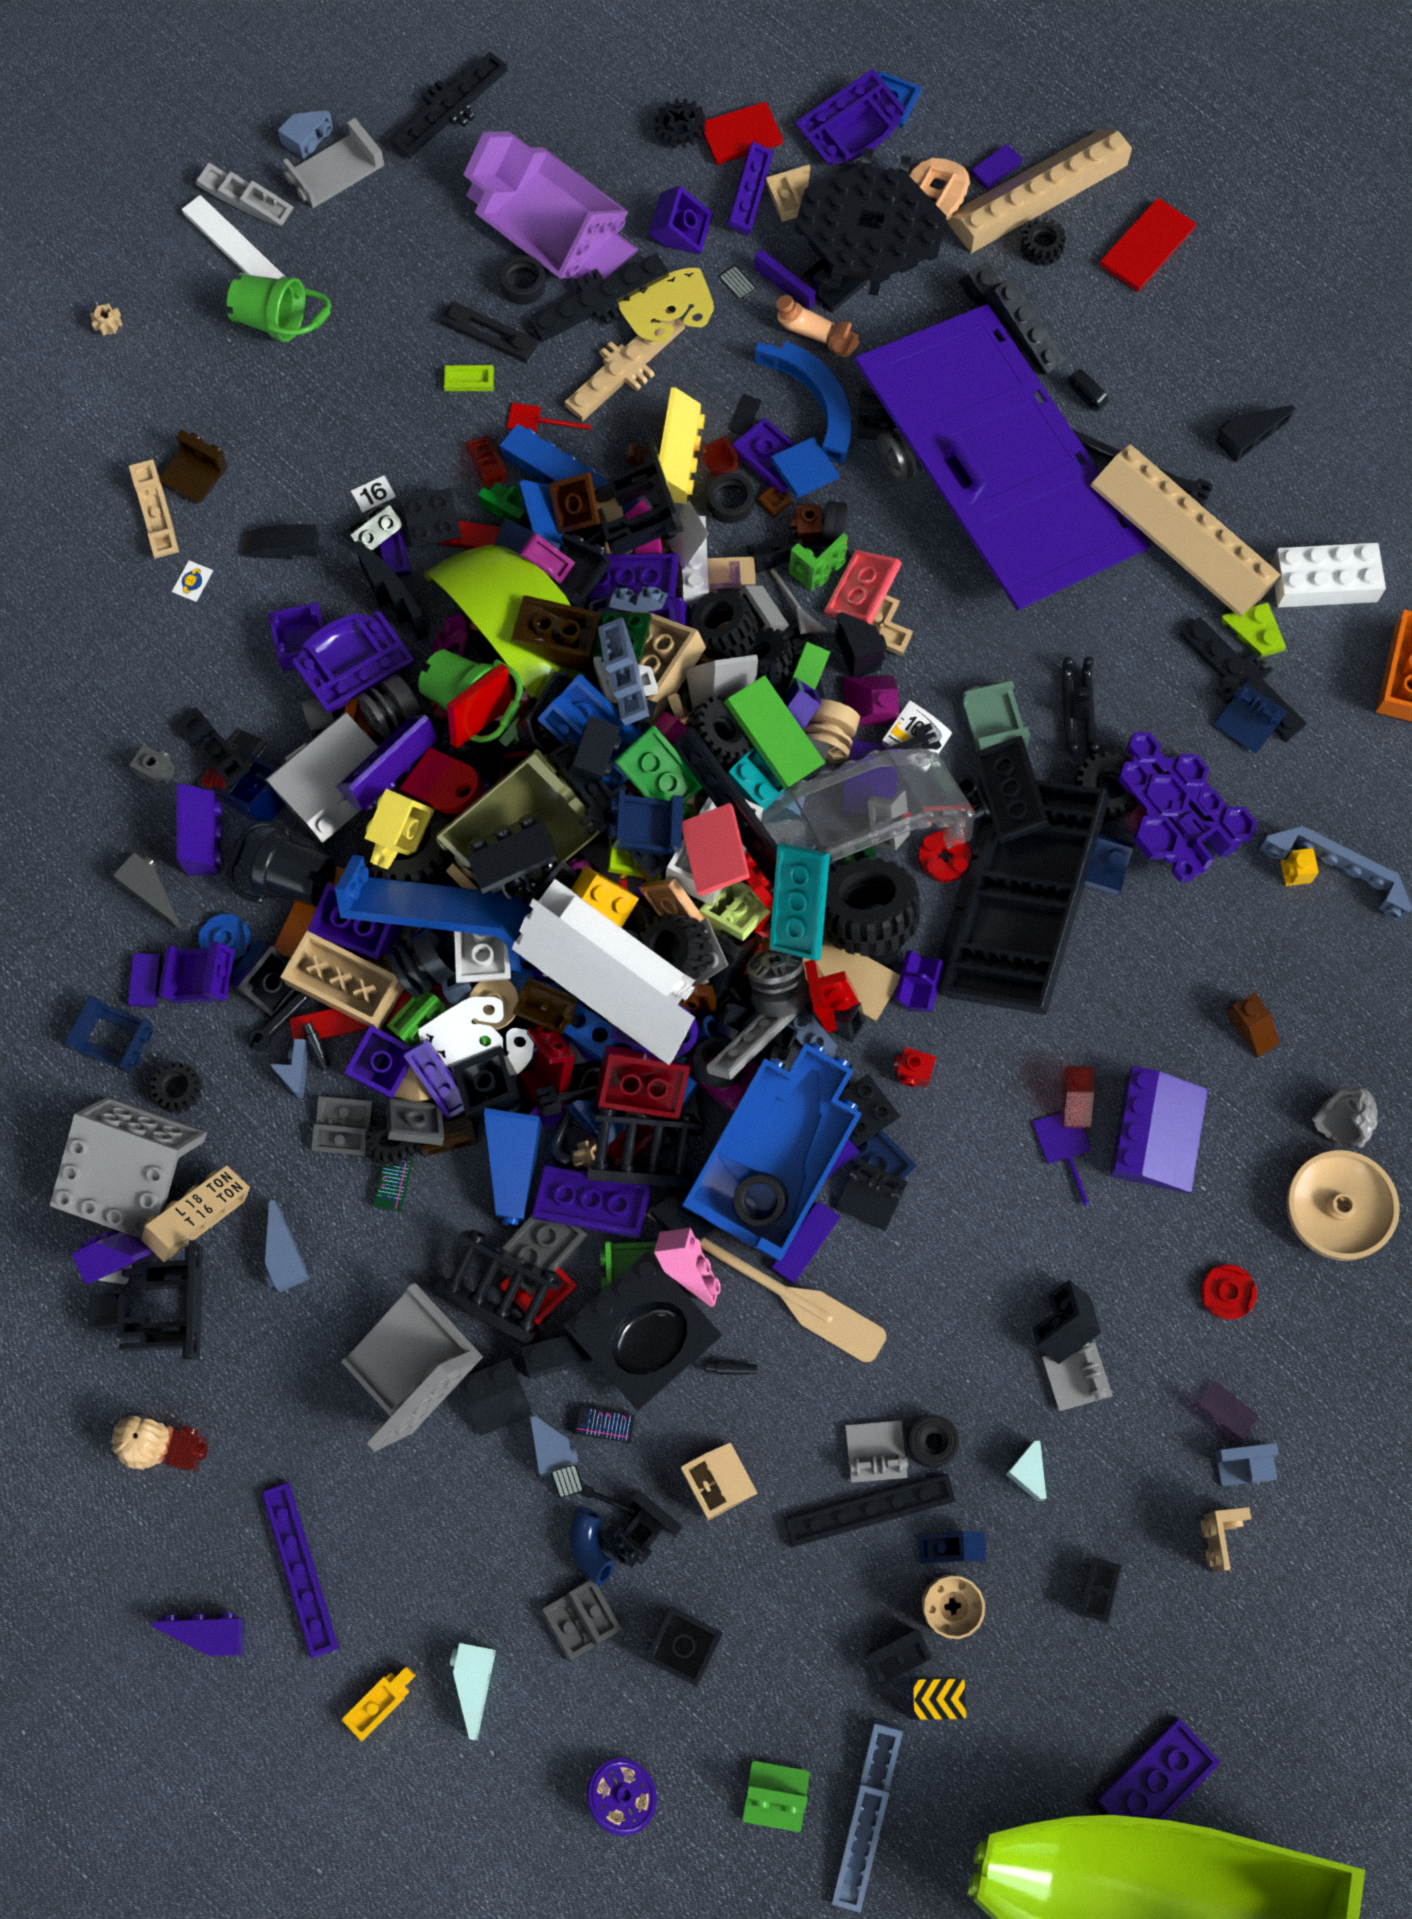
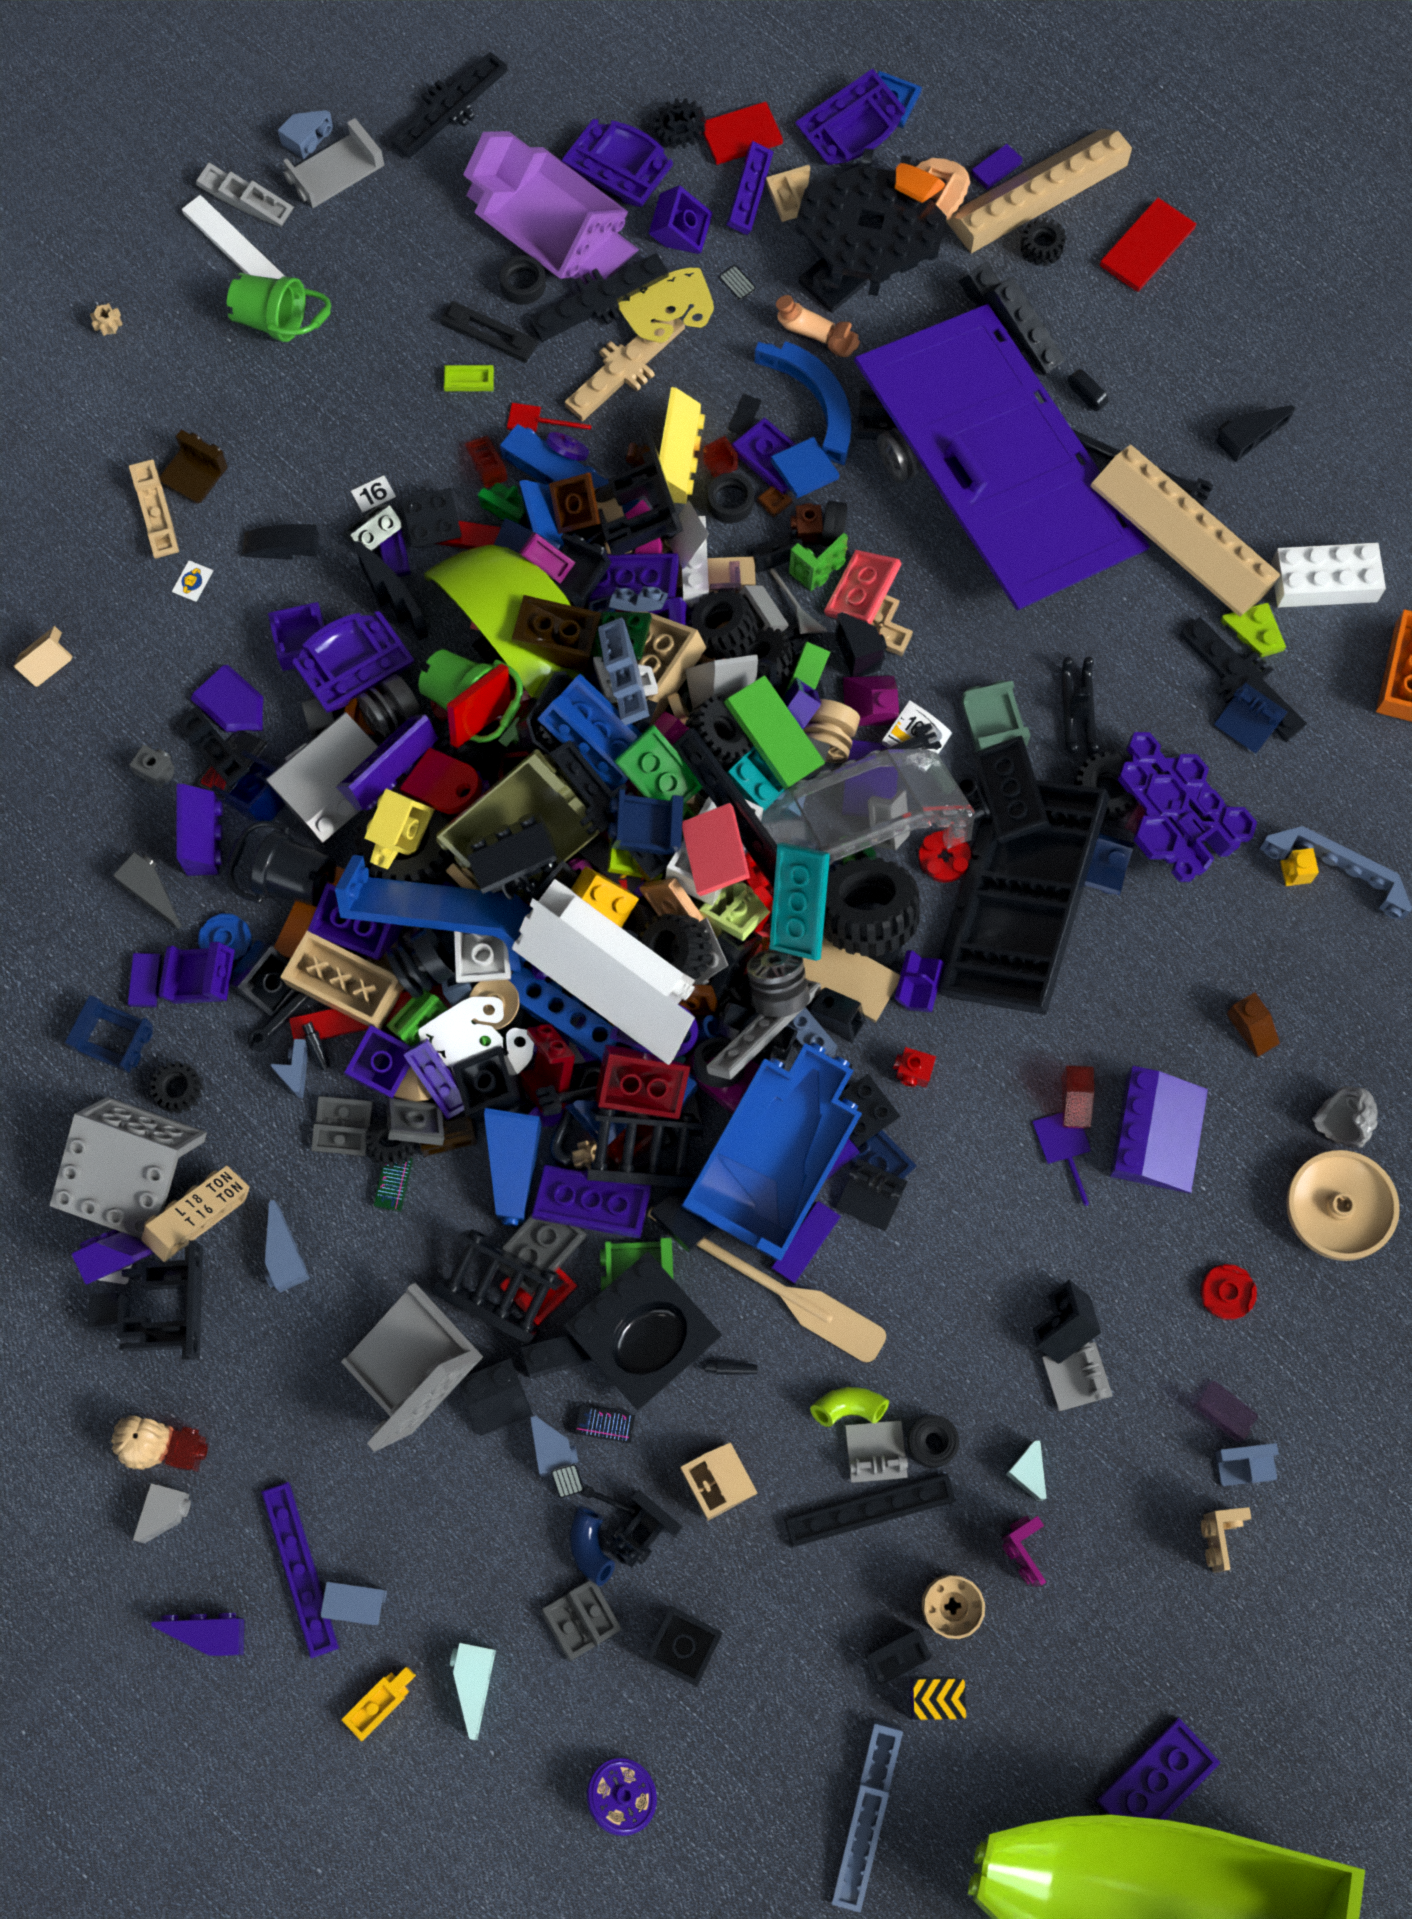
(43, 657): none -> tan panel
(161, 1512): none -> light grey slope
(230, 701): none -> dark purple tile
(352, 1603): none -> sand blue panel
(454, 633): magenta piece -> none
(546, 1005): dark brown hinge -> none
(567, 446): none -> dark purple piece
(595, 749): black brick -> none
(619, 160): none -> dark purple slope
(684, 1261): bright pink slope -> none
(741, 1208): black tyre -> none
(776, 1796): bright green bracket -> none
(784, 279): dark purple tile -> none
(829, 994): red bracket -> none
(849, 1402): none -> lime cylinder
(917, 182): none -> orange slope
(952, 1547): dark blue slope -> none
(1014, 1549): none -> magenta bracket
(1101, 1590): black hinge -> none

